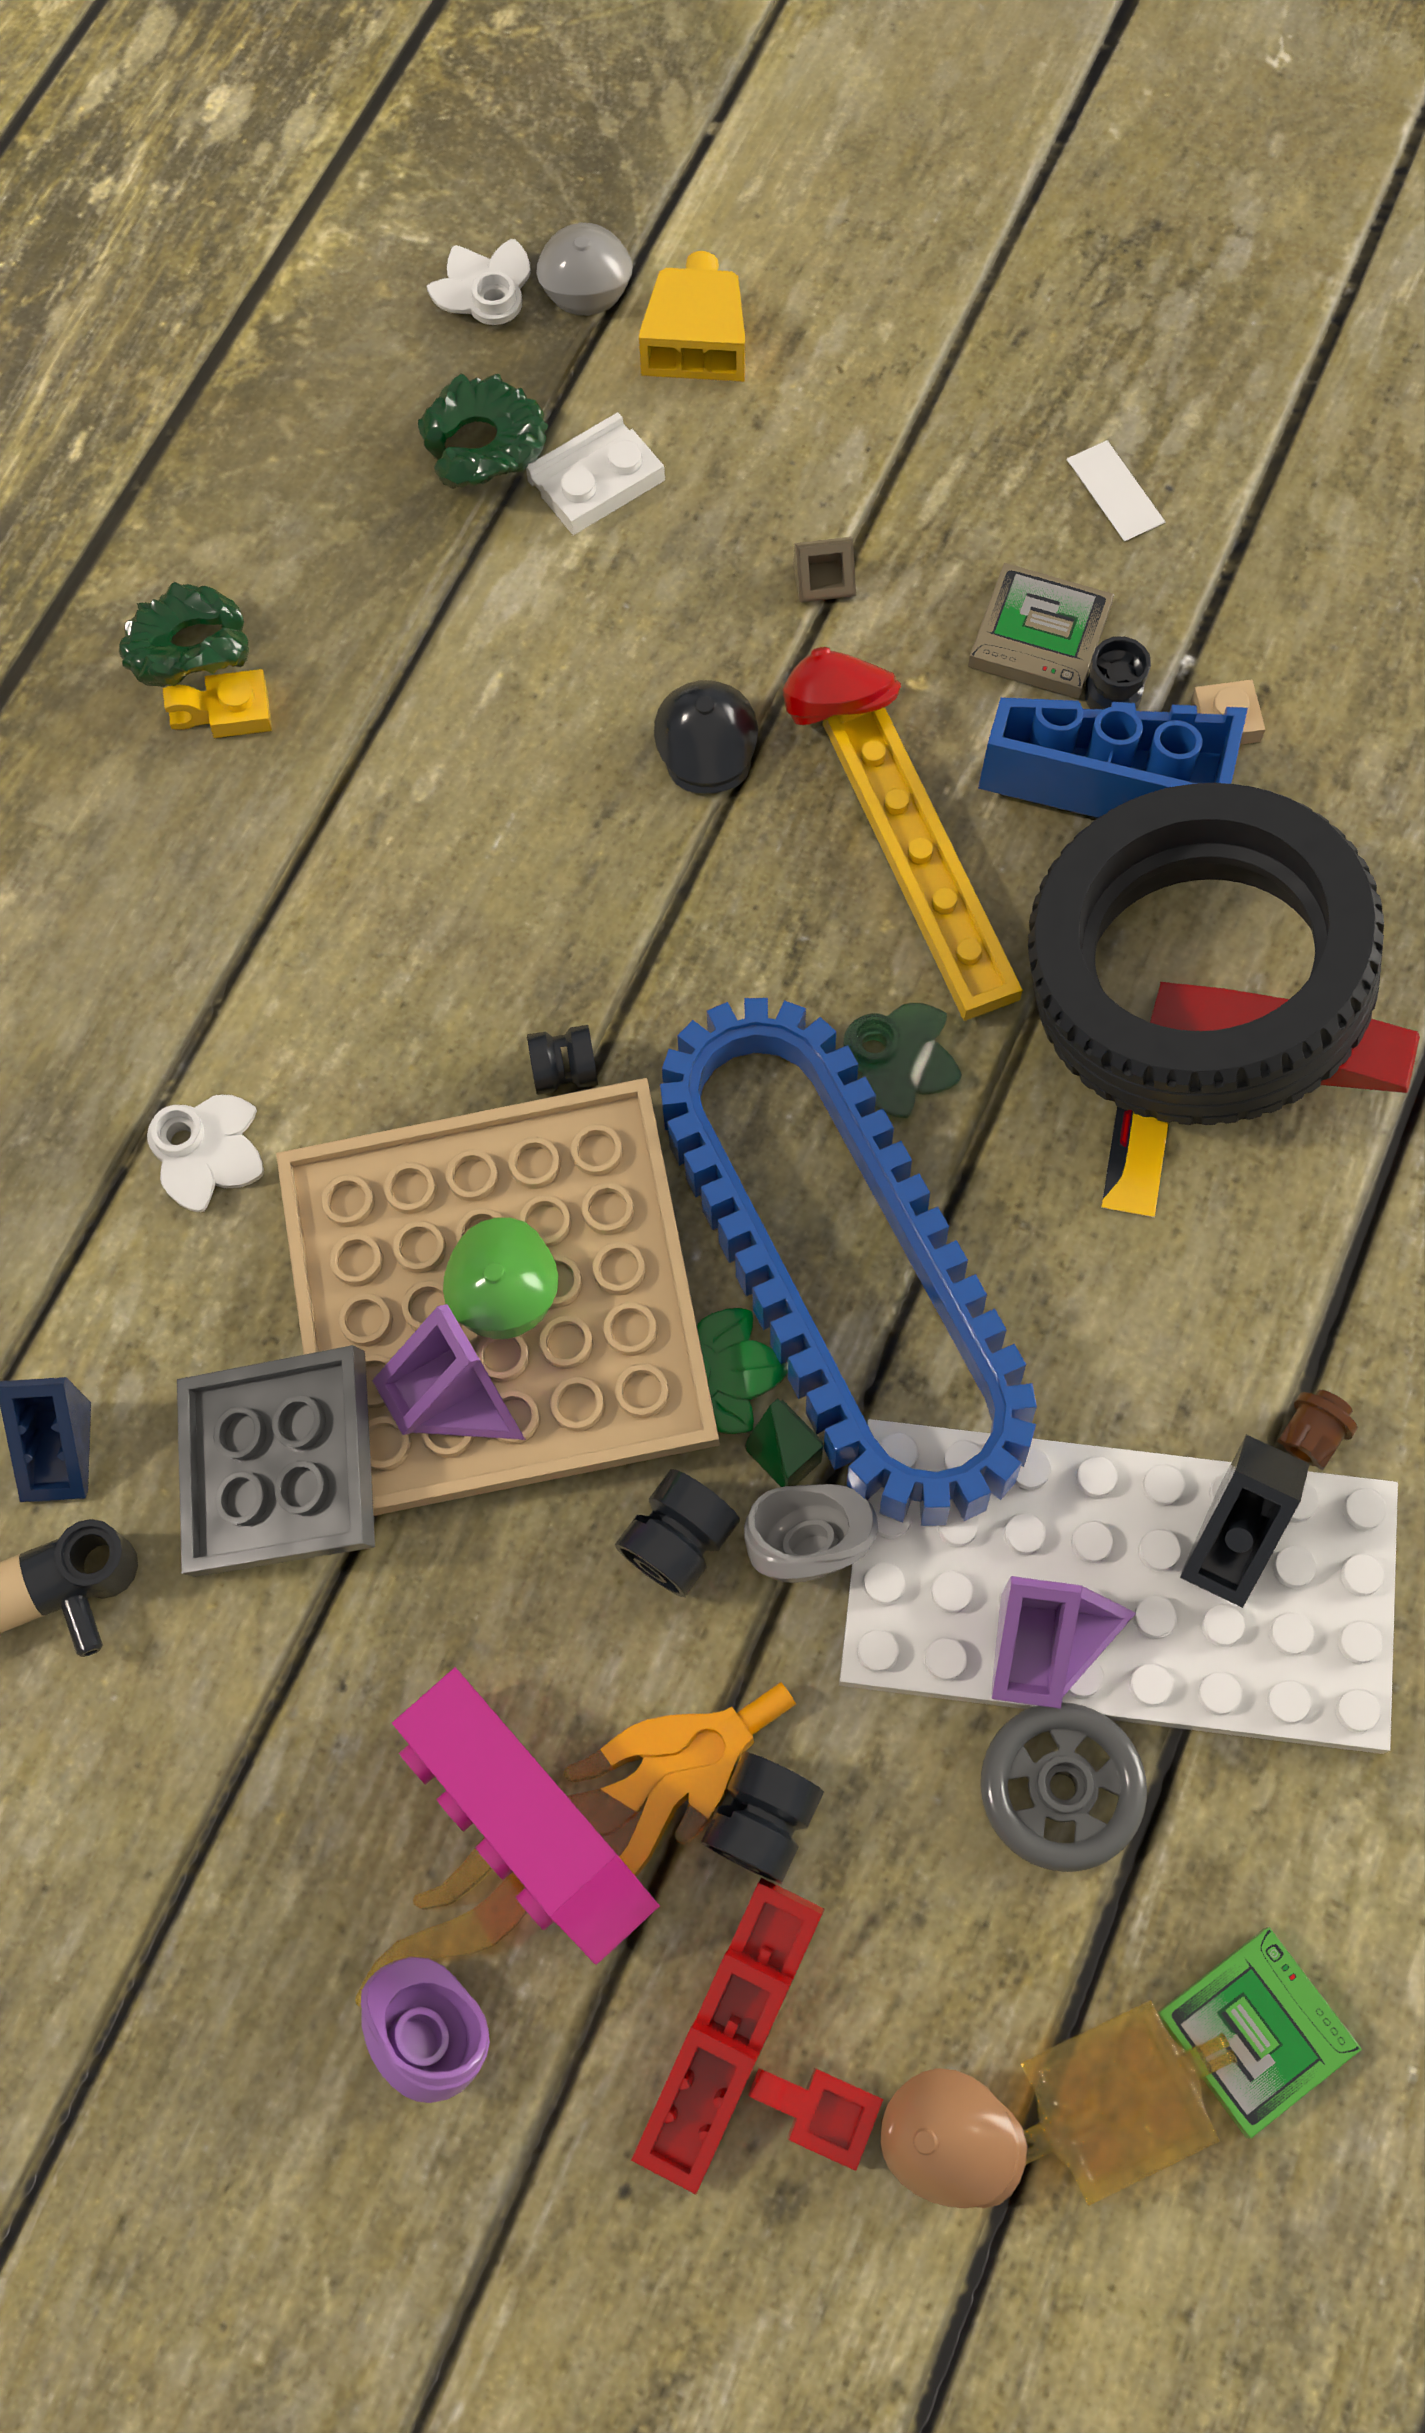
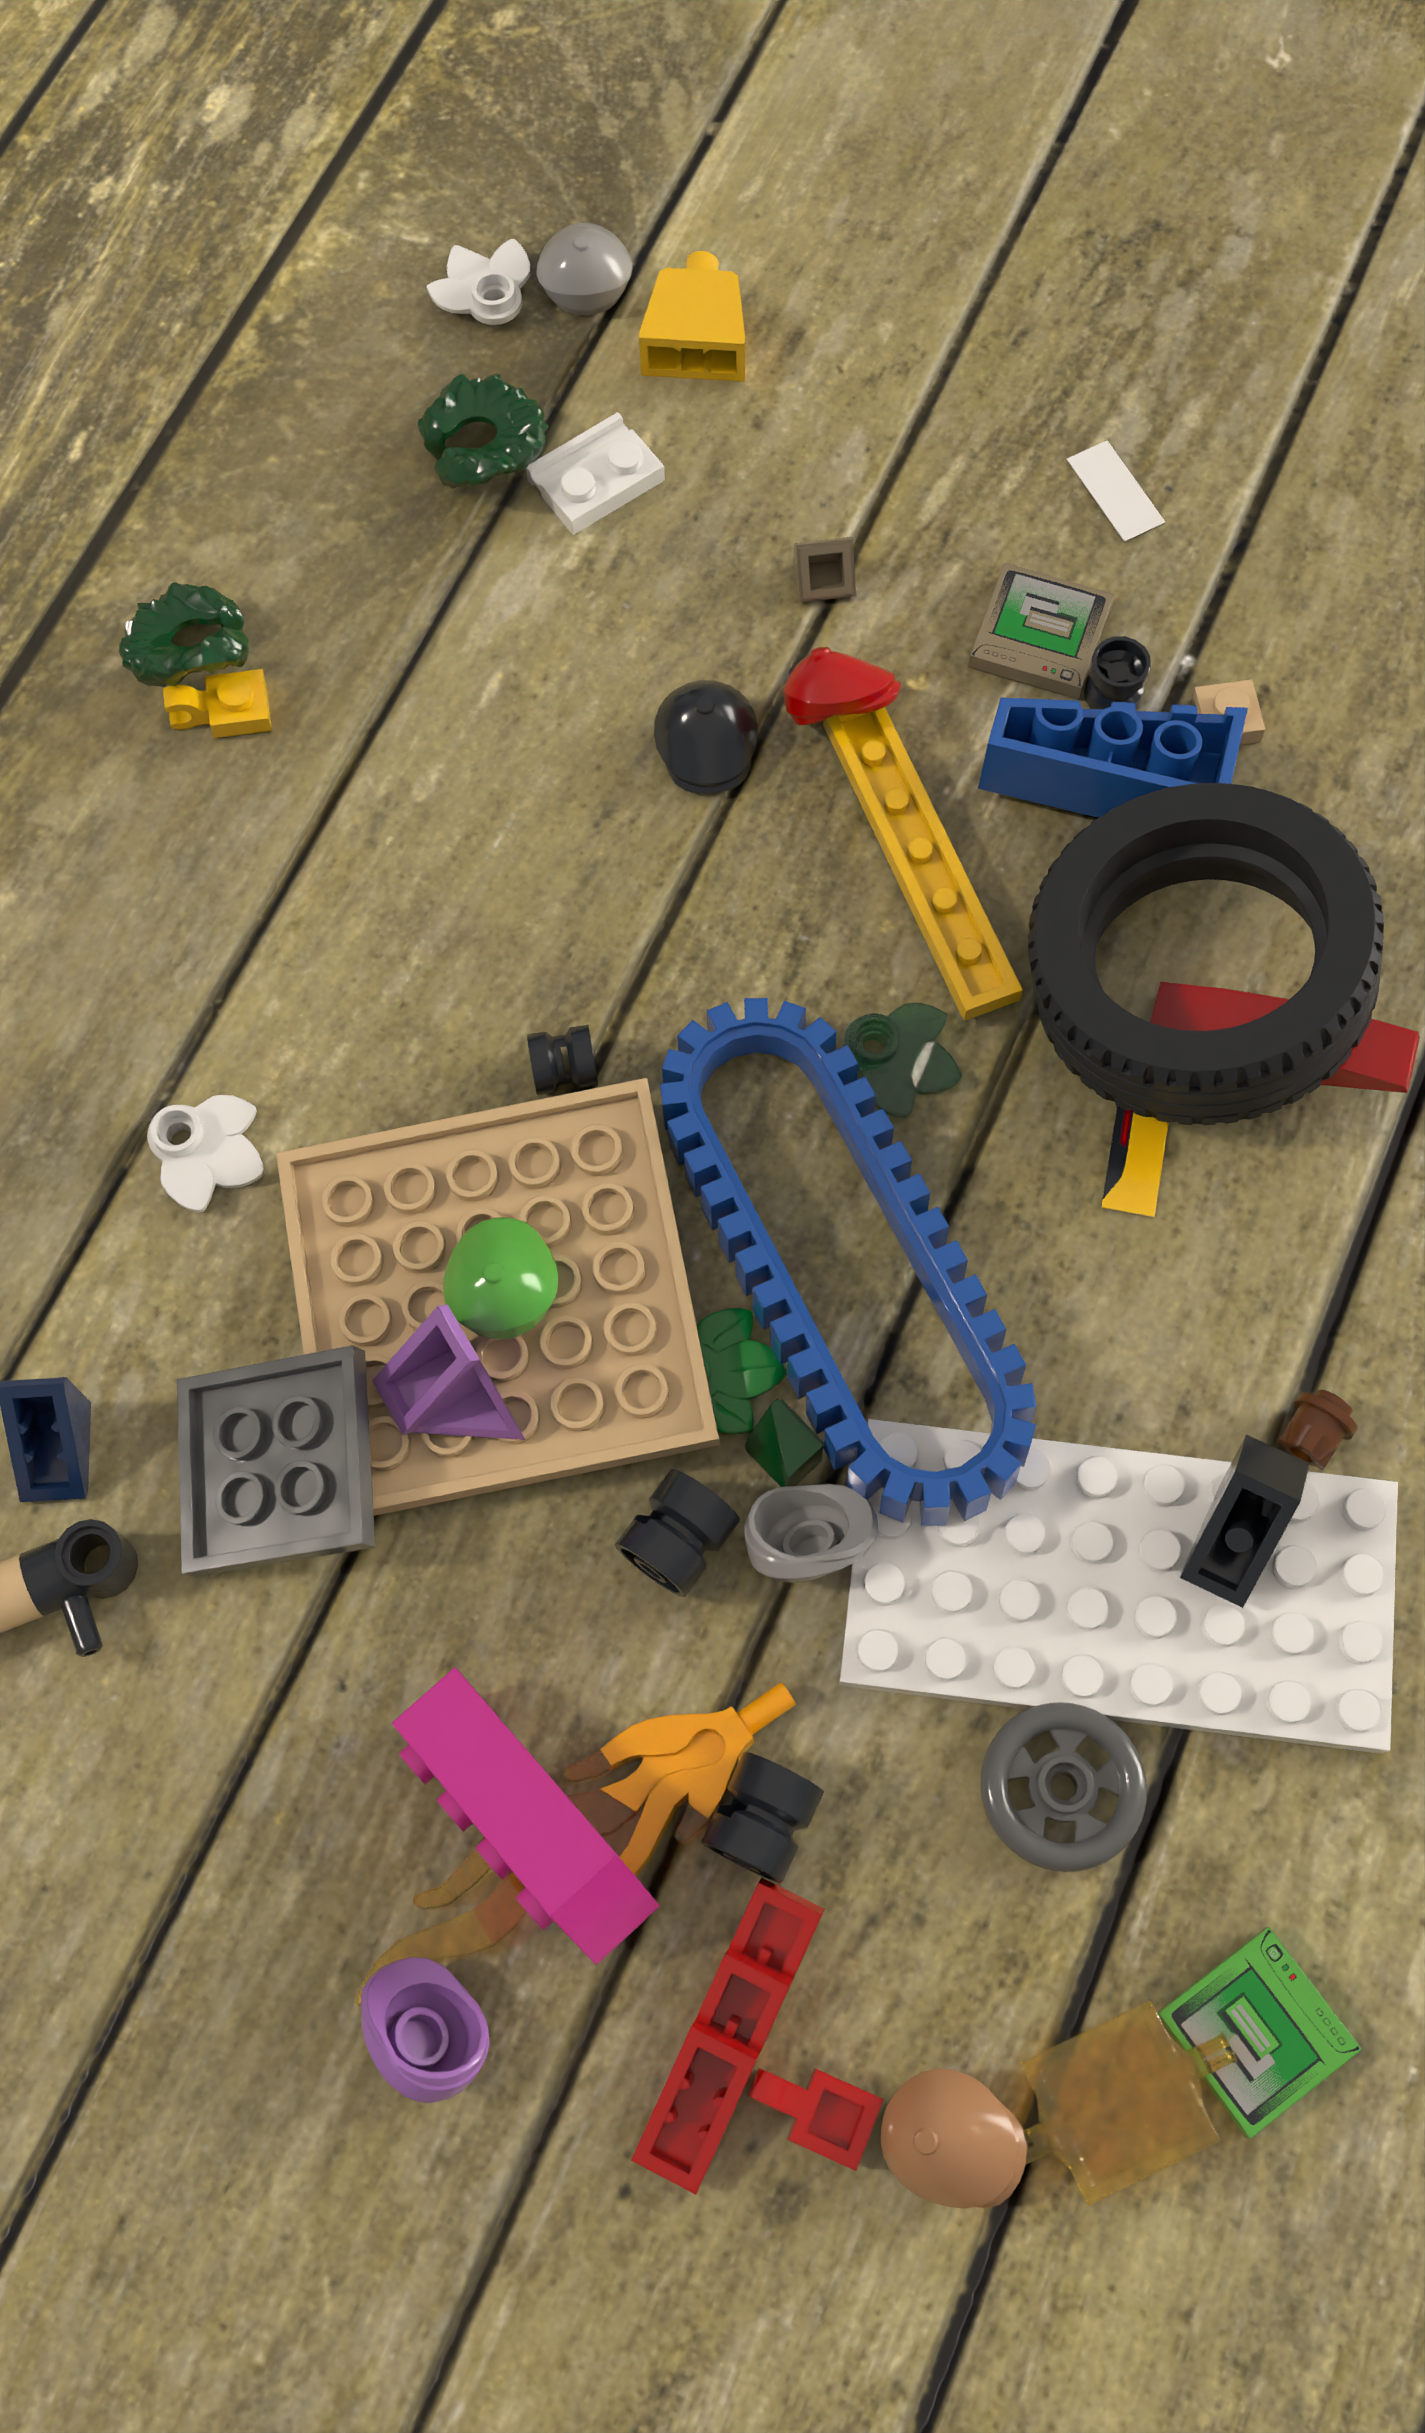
(1050, 1638): medium lavender slope -> none

